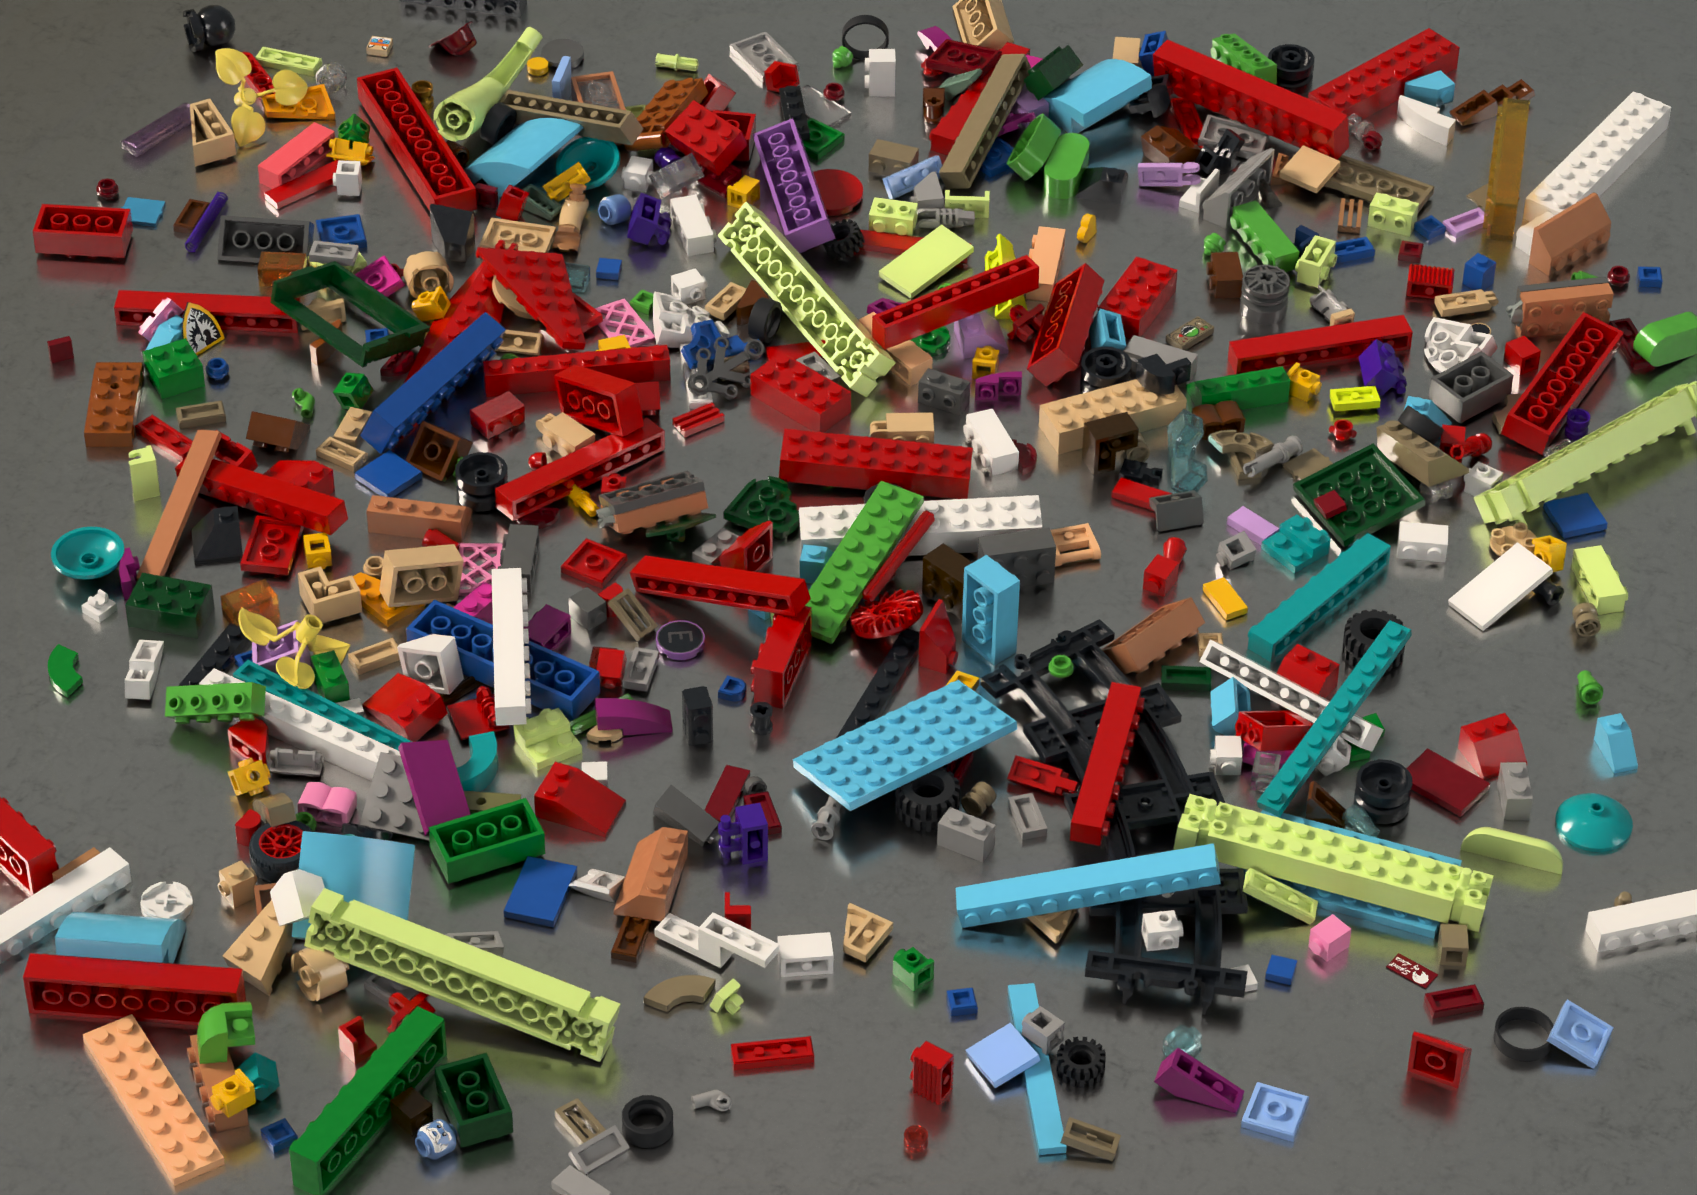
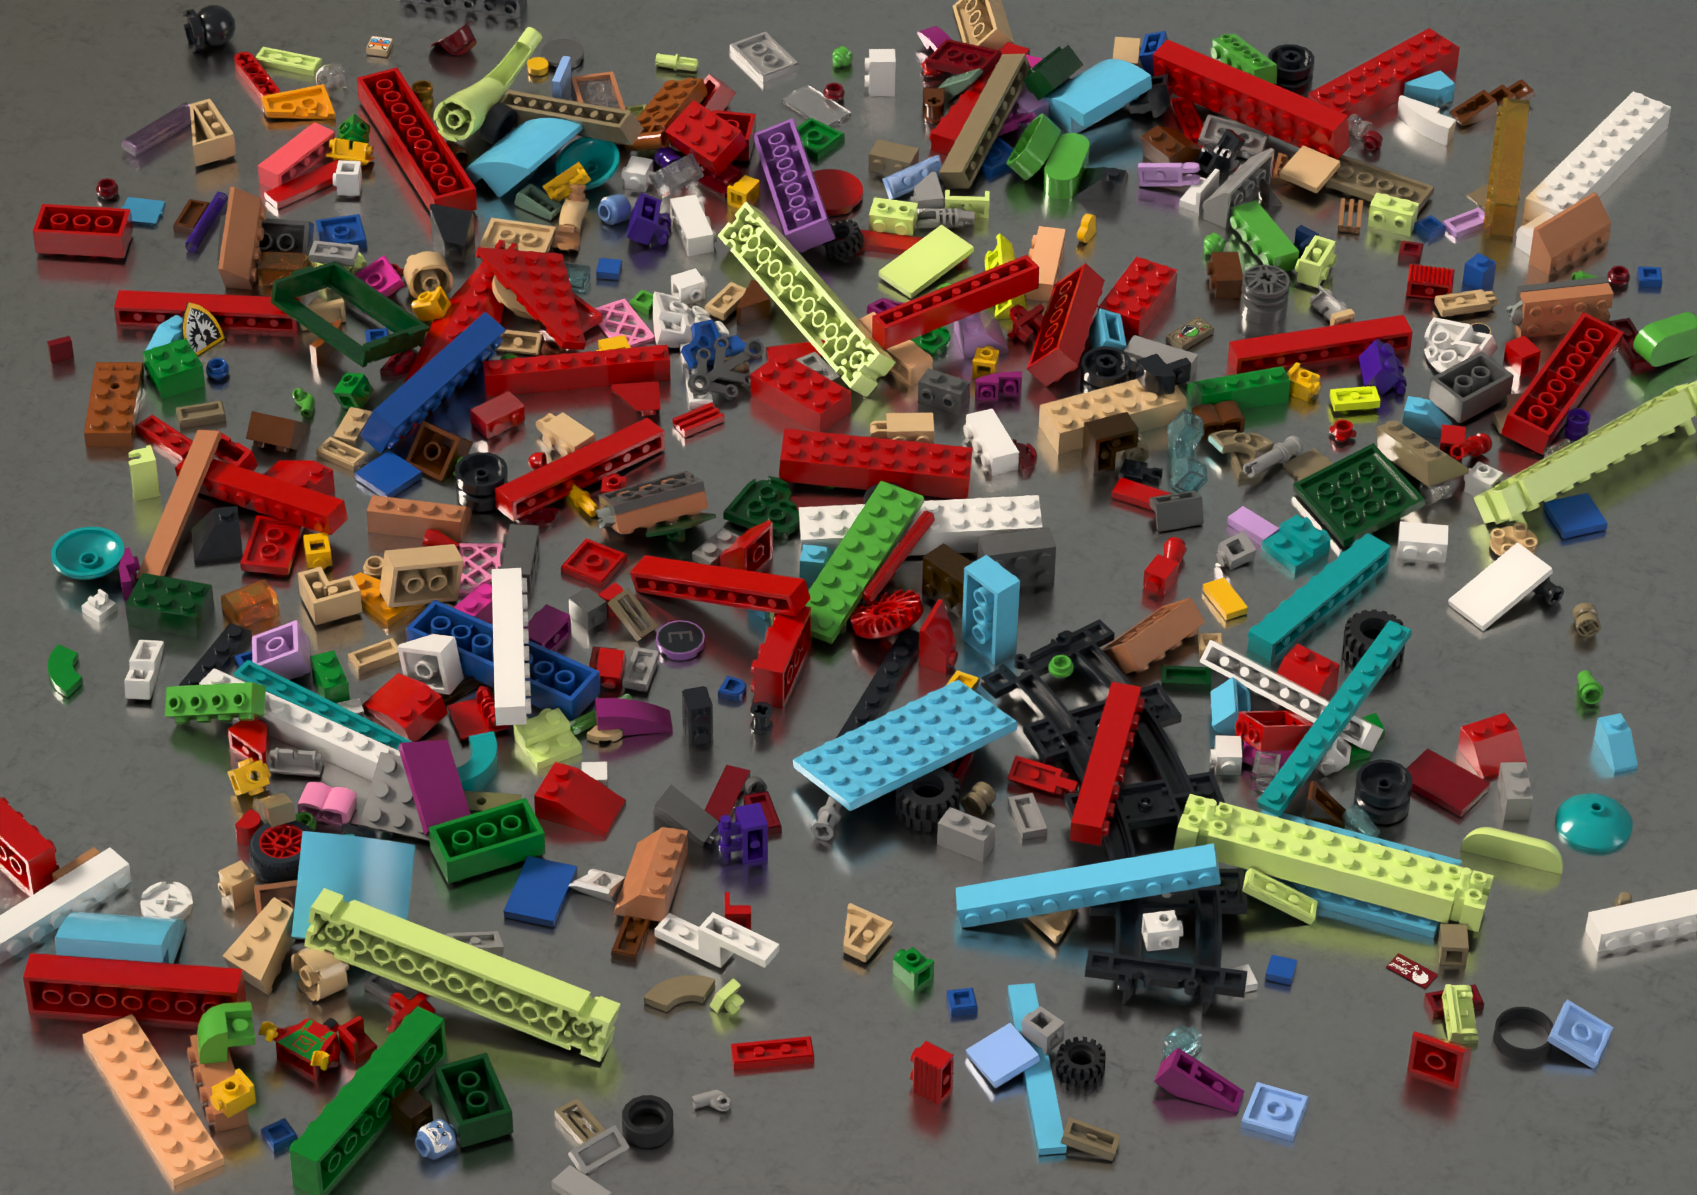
(163, 312): bright pink hinge -> none
(241, 239): none -> nougat slope
(245, 123): light yellow plant -> none
(262, 1074): teal brick -> none
(295, 895): white slope -> none
(299, 674): light yellow plant -> none
(306, 1045): none -> torso
(487, 196): dark red tile -> none
(512, 203): red brick -> none
(551, 348): none -> copper tile
(599, 400): red brick -> none
(765, 319): black tyre -> none
(781, 75): red panel -> none
(793, 107): black plate -> none
(805, 954): white brick -> none
(859, 20): black tyre -> none
(918, 1145): clear red bush -> none
(1075, 538): light nougat plate -> none
(1329, 938): bright pink brick -> none
(1330, 504): dark red tile -> none
(1354, 249): blue tile -> none
(1420, 425): black tyre -> none
(1459, 1014): none -> yellowish green hinge
(1550, 551): yellow brick -> none
(1599, 579): yellowish green brick -> none

